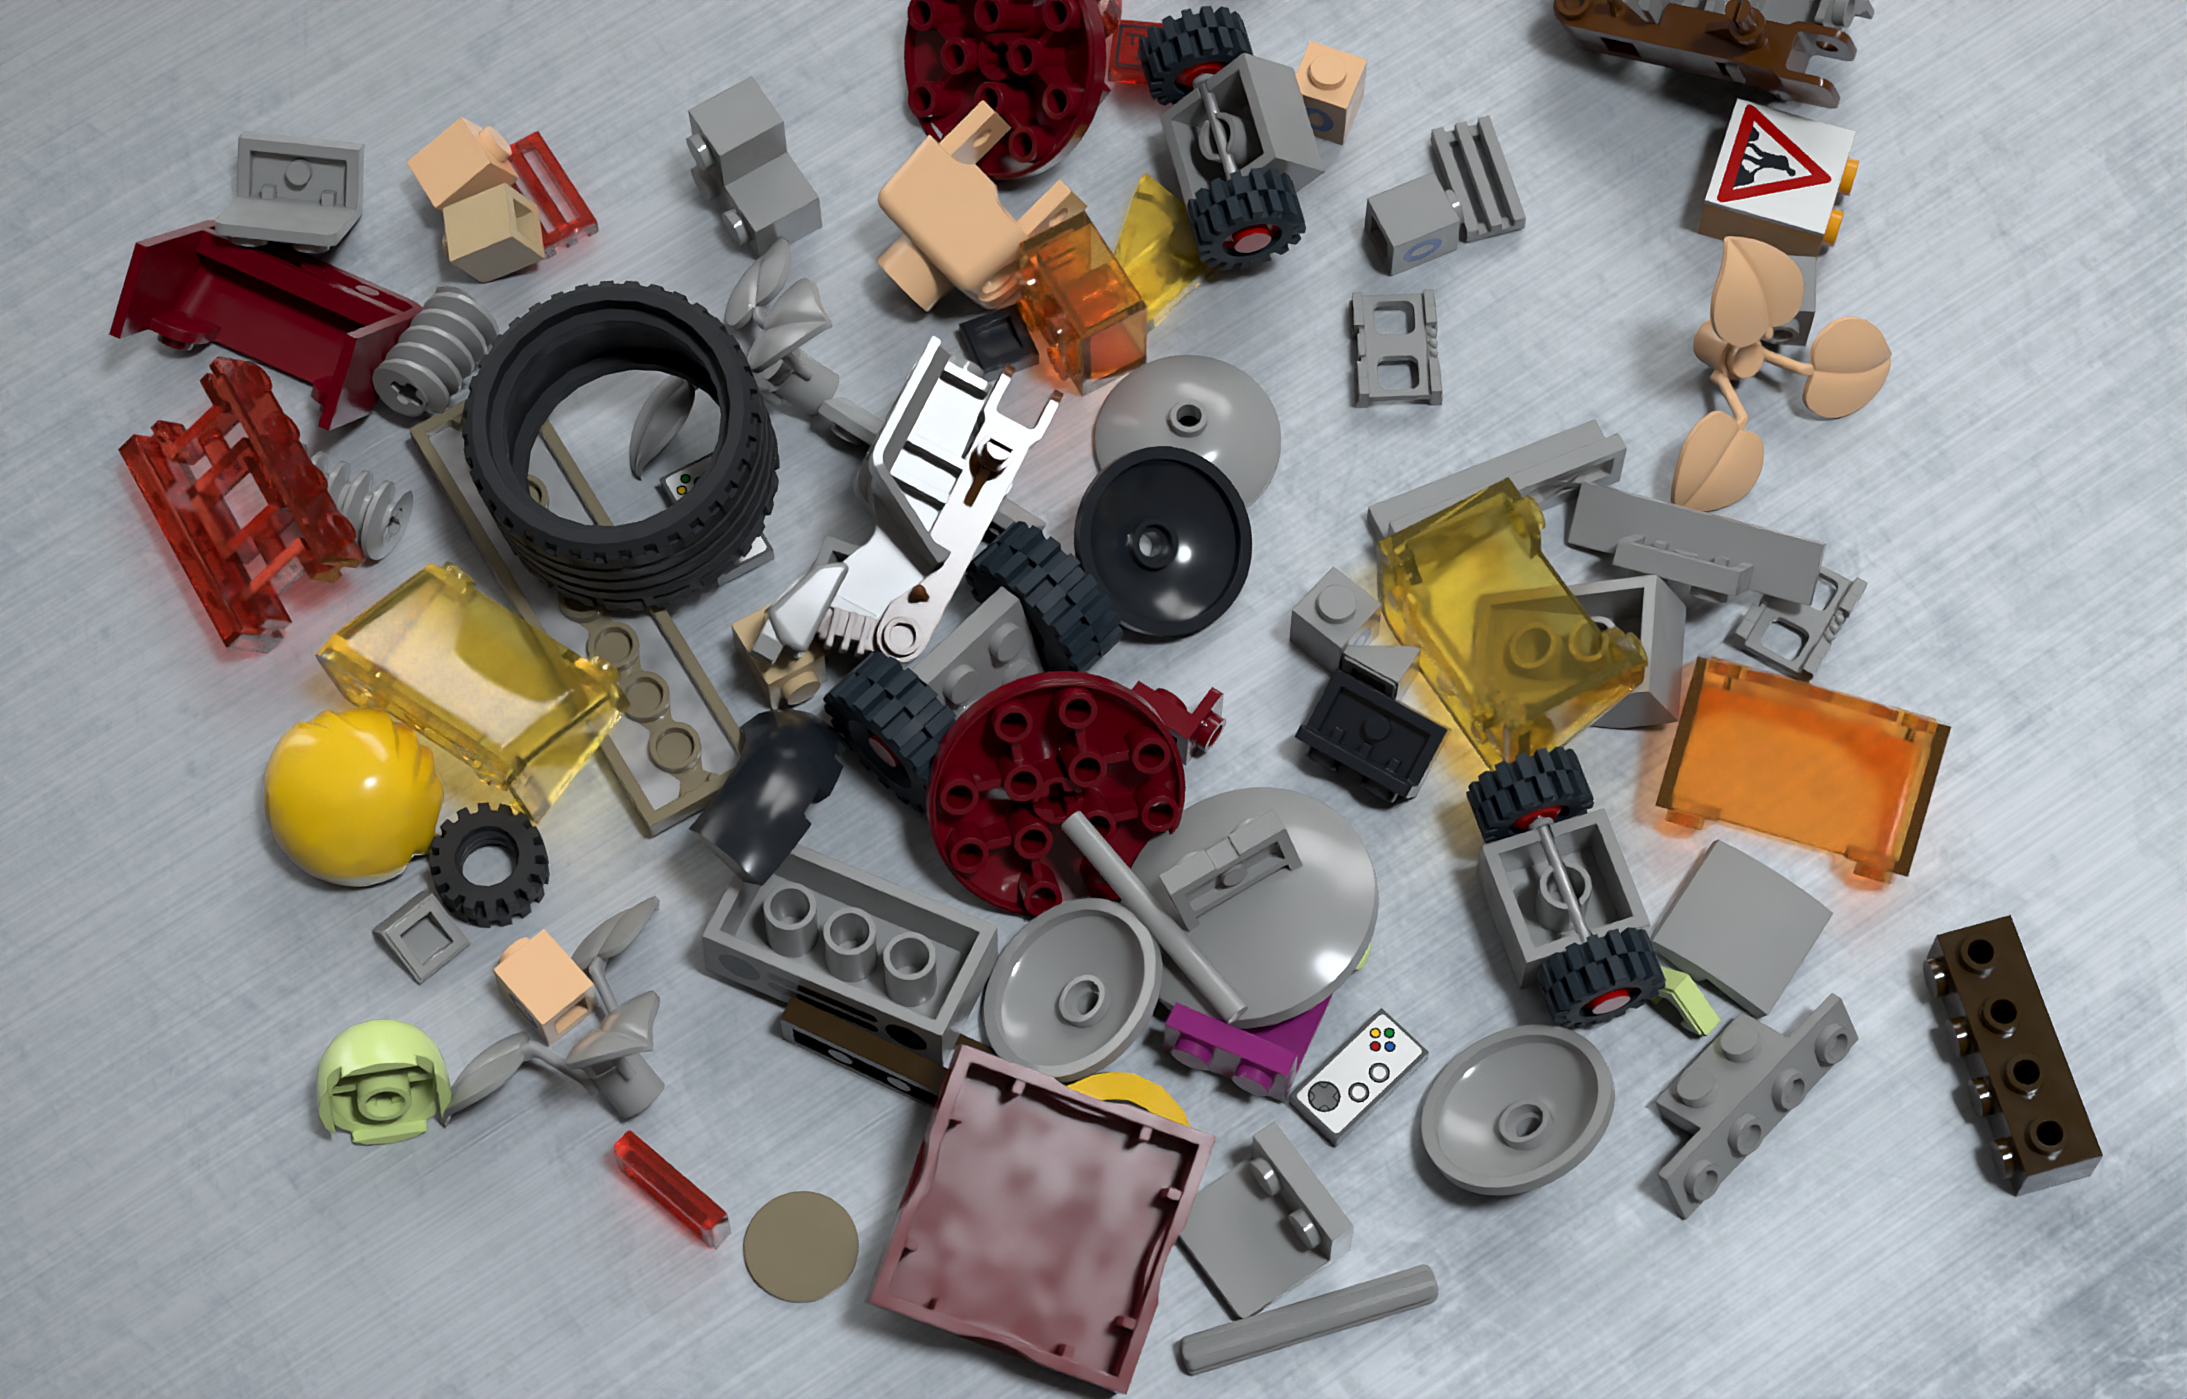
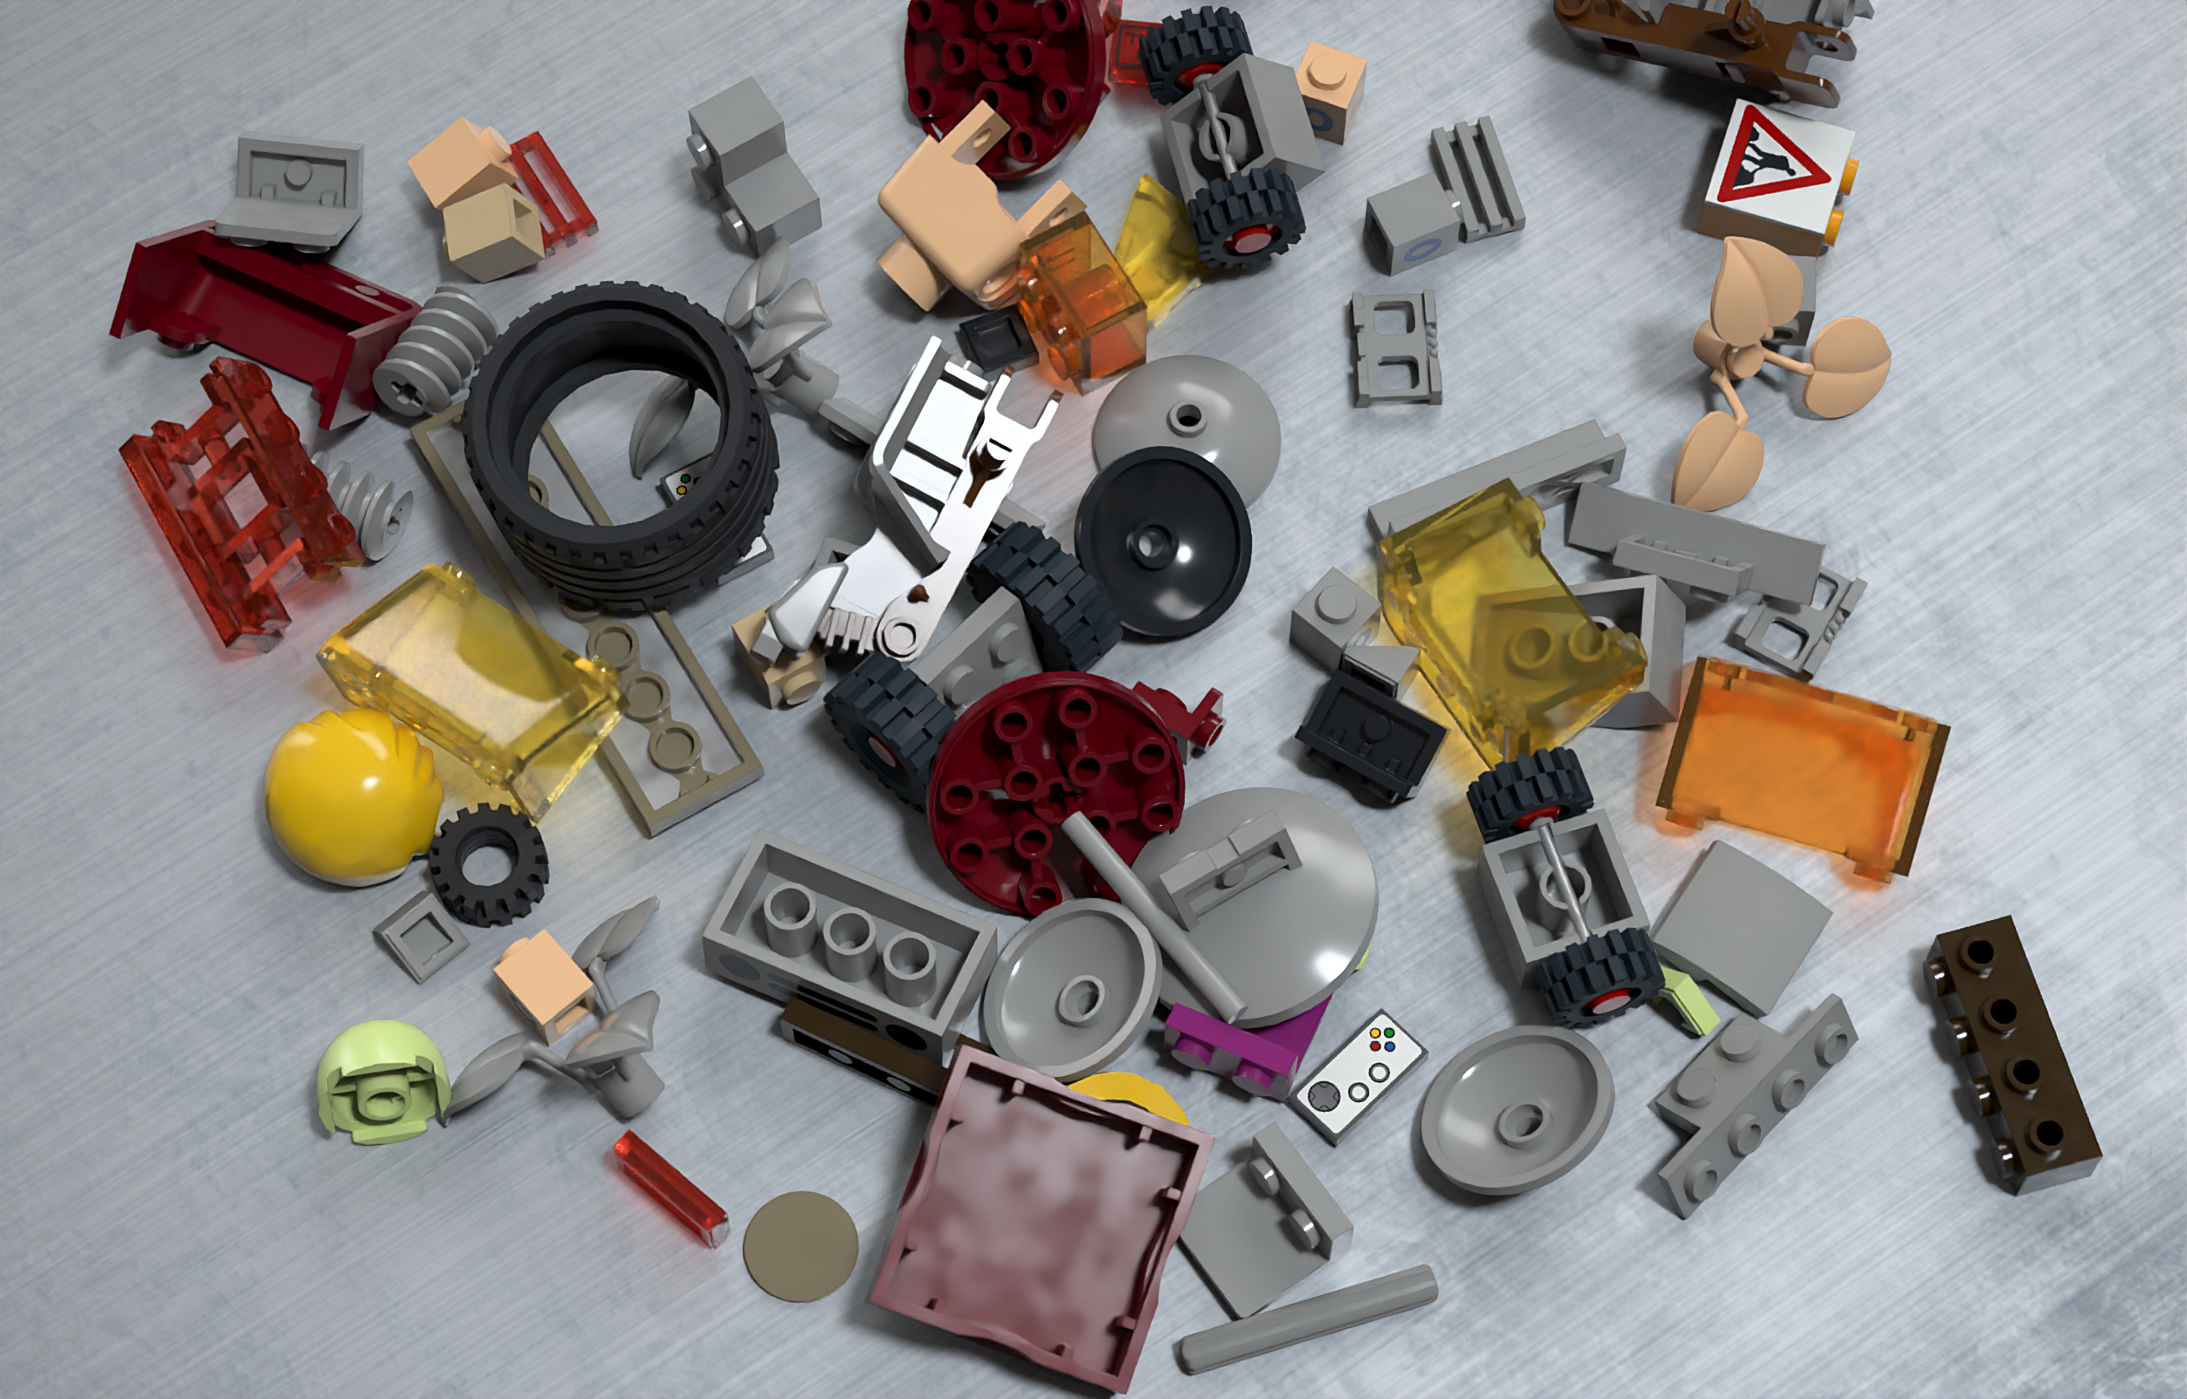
(763, 802): black brick -> none

